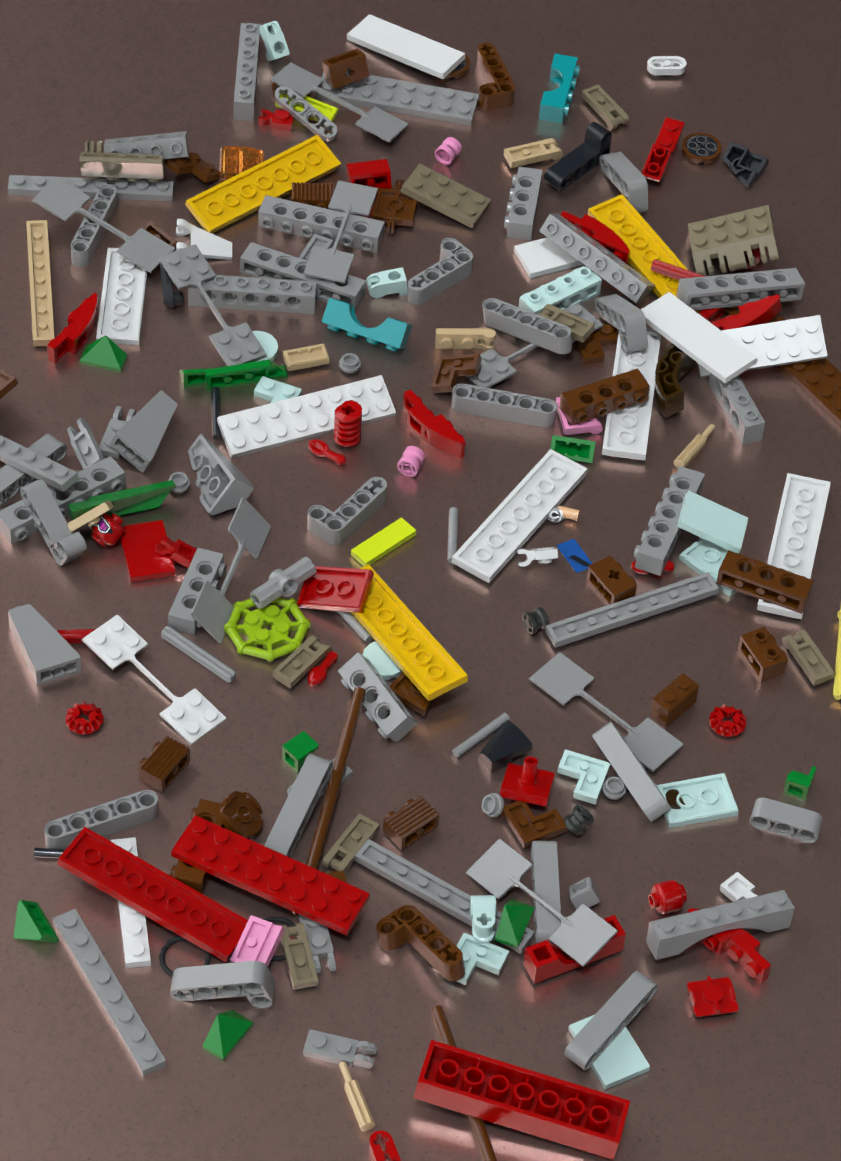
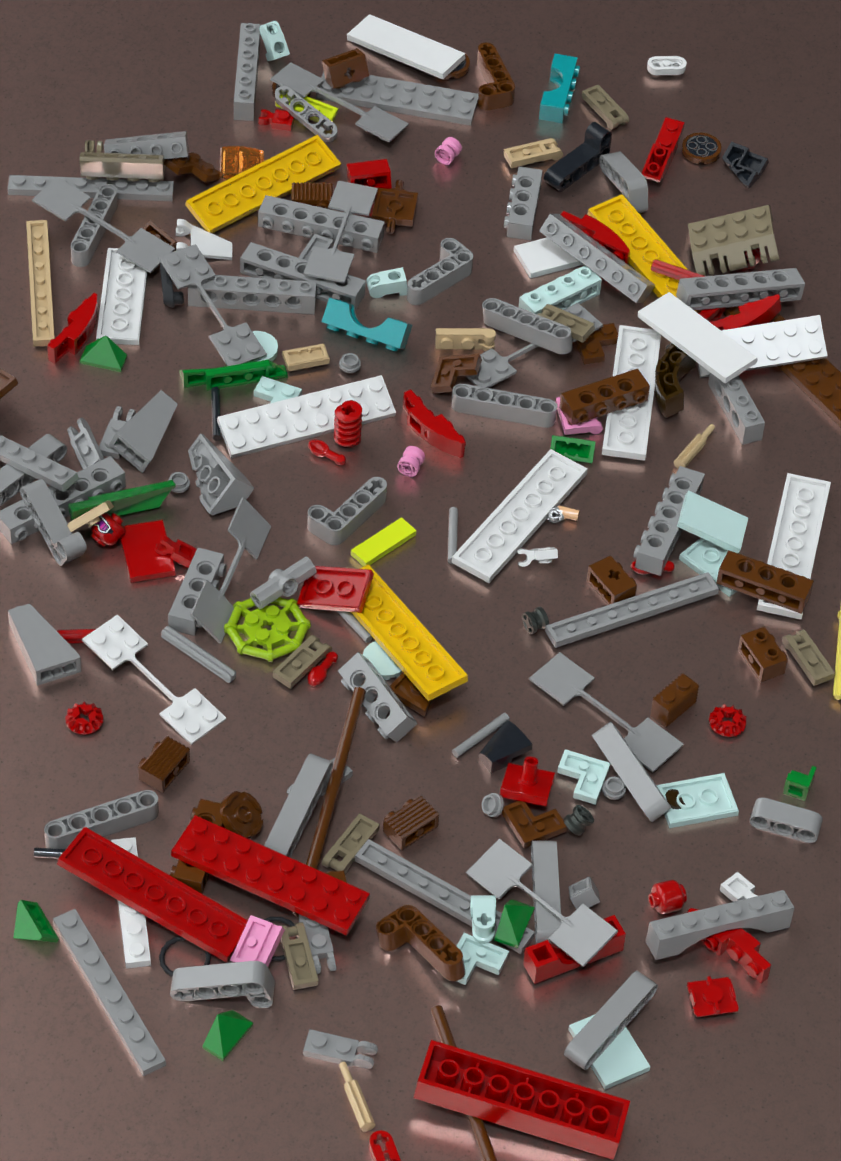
(297, 750): green panel -> none
(445, 195): dark tan plate -> none
(574, 555): blue sticker -> none
(625, 318): light grey beam -> none

